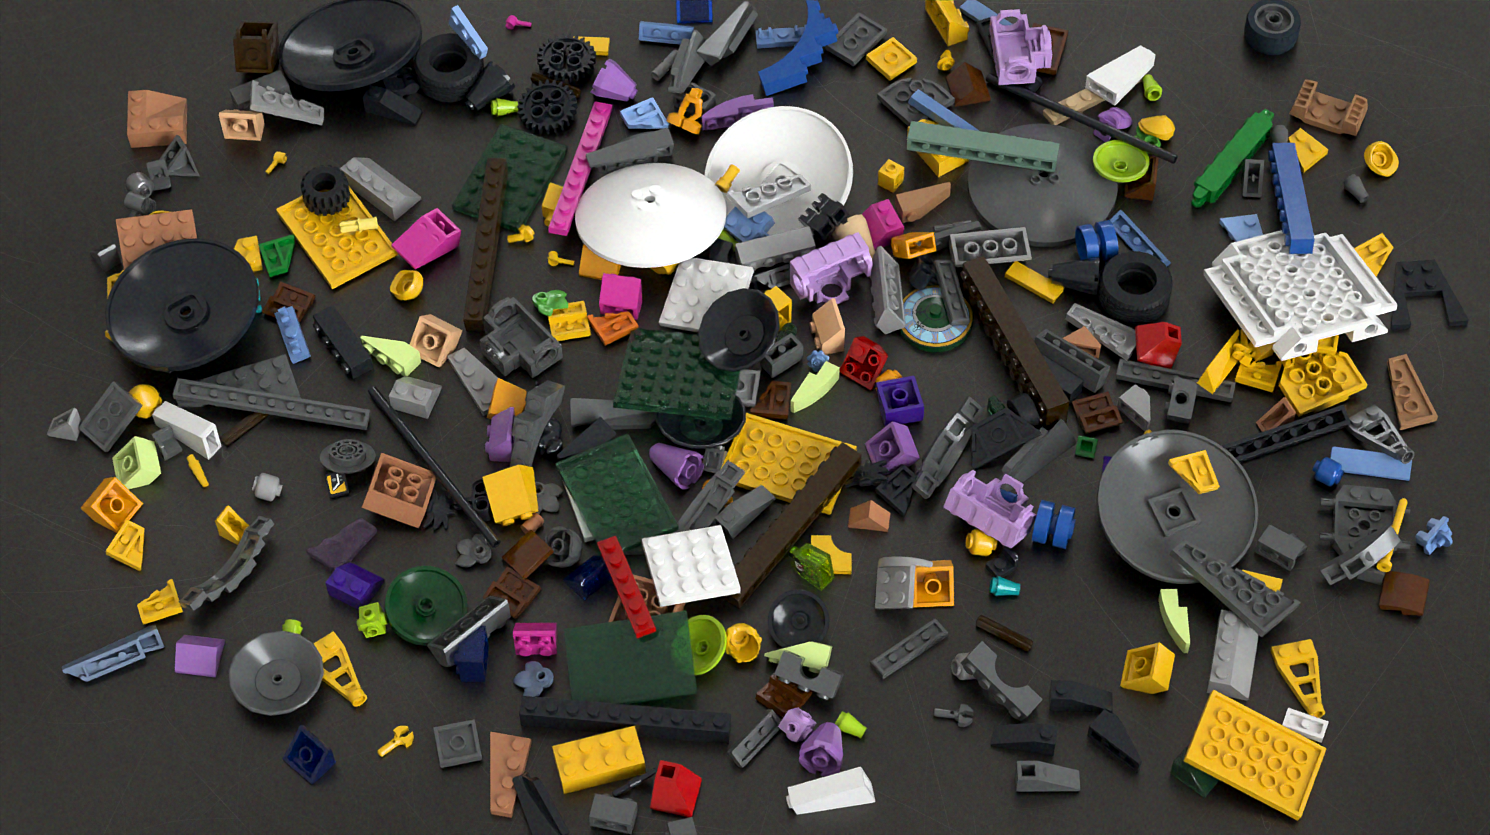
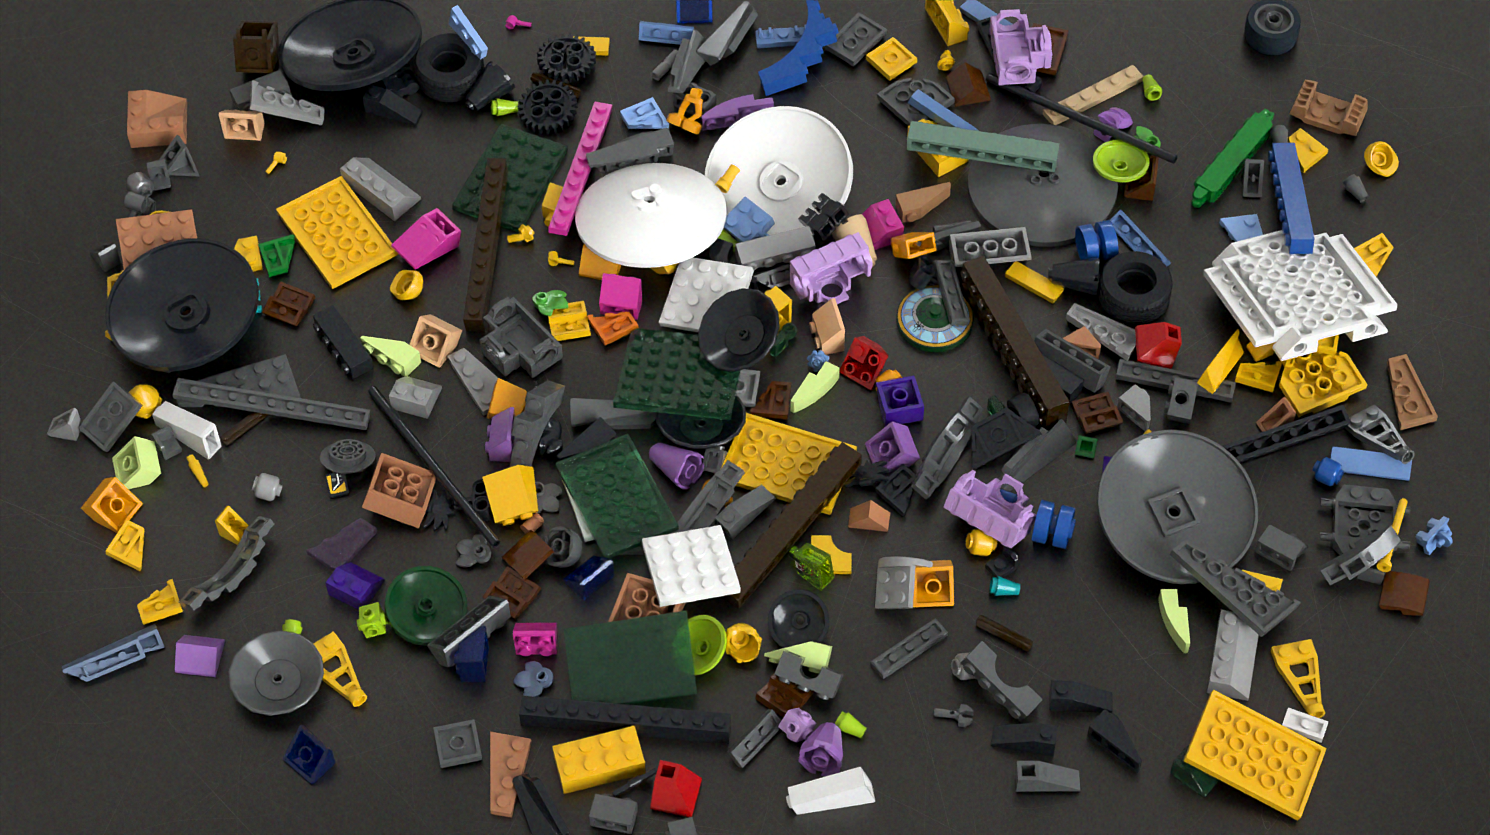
(292, 334): medium blue plate -> none
(329, 201): black tyre -> none
(358, 225): light yellow axle -> none
(397, 740): yellow bar -> none
(614, 83): medium lavender cone -> none
(626, 587): red plate -> none
(769, 195): light grey wing -> none
(782, 355): dark grey brick -> none
(886, 292): light grey slope -> none
(890, 175): yellow brick -> none
(1120, 75): white slope -> none
(1148, 669): yellow slope -> none
(1157, 126): yellow hat -> none
(1196, 471): yellow wing -> none
(1242, 351): yellow piece -> none
(1423, 279): black wing -> none

